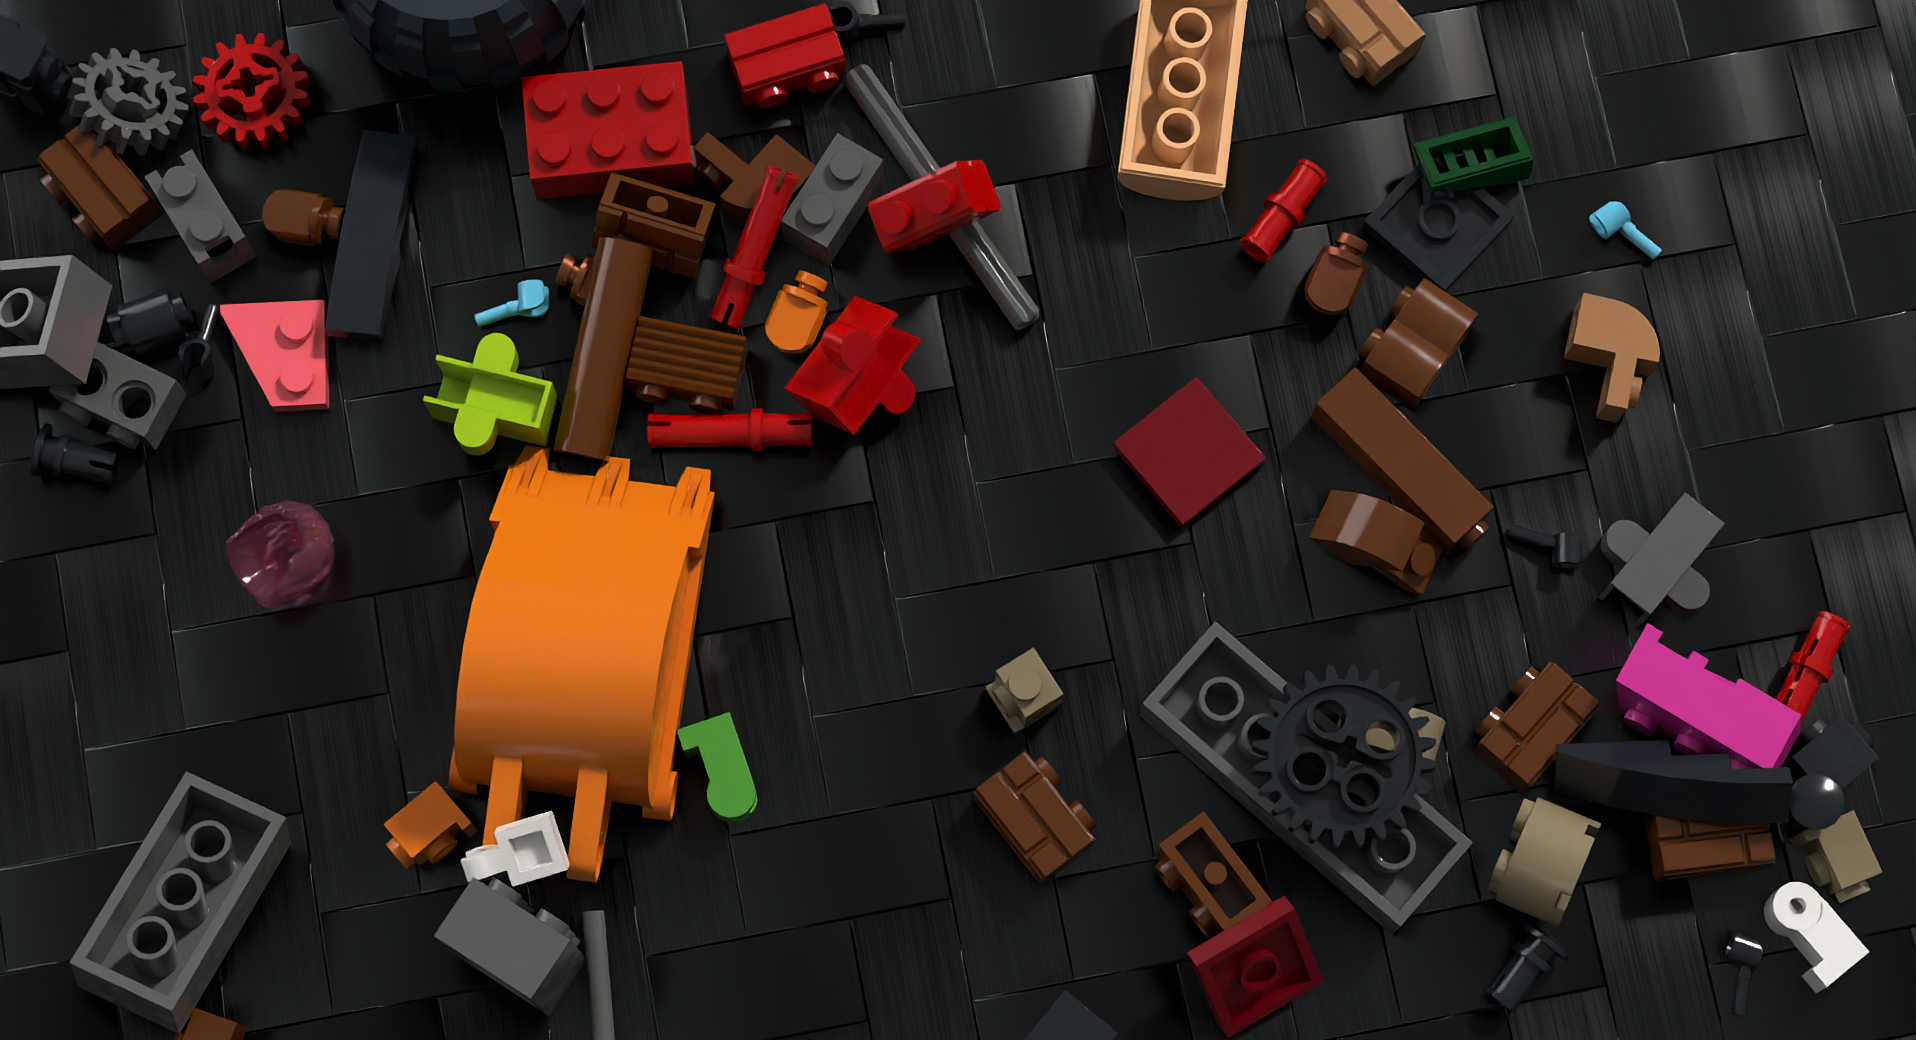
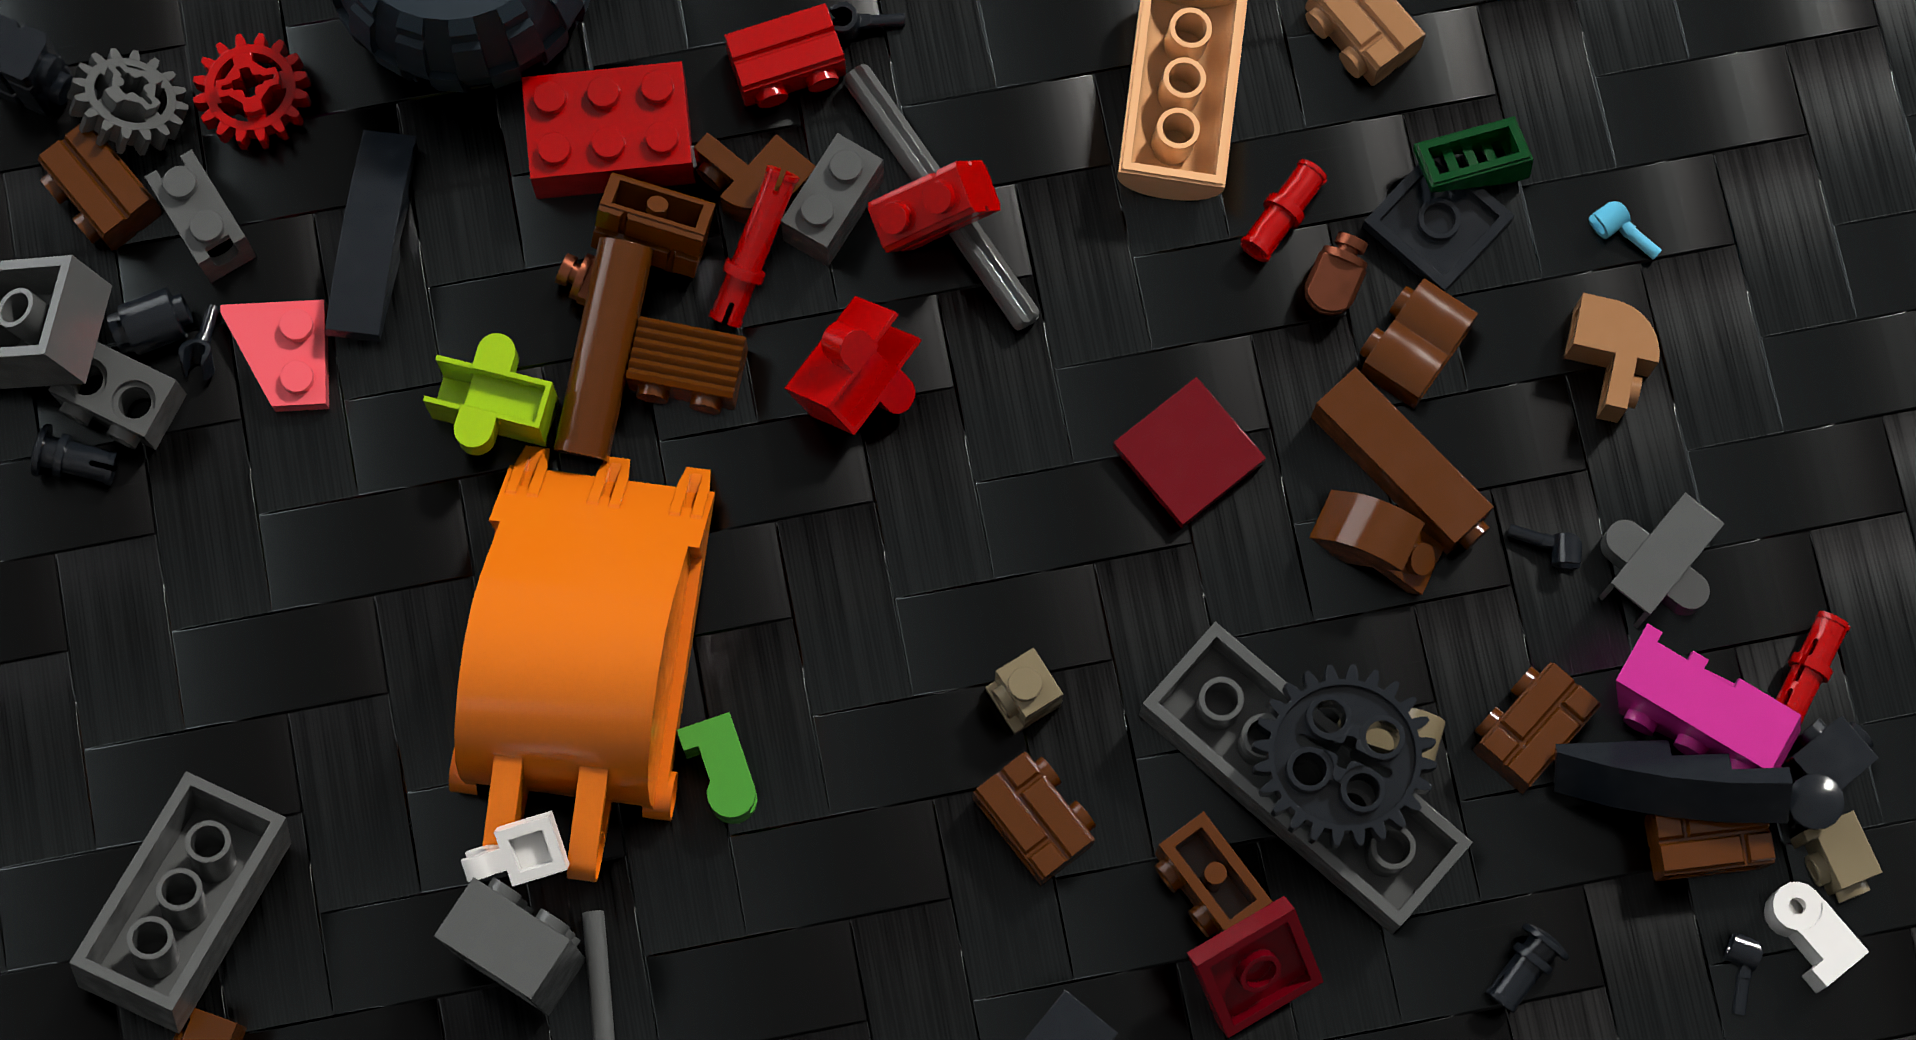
(282, 552): clear pink hair -> none
(302, 217): reddish brown arm -> none
(427, 827): orange brick -> none
(531, 302): medium azure hand -> none
(719, 430): red pin -> none
(797, 314): orange arm -> none
(1545, 861): dark tan brick -> none

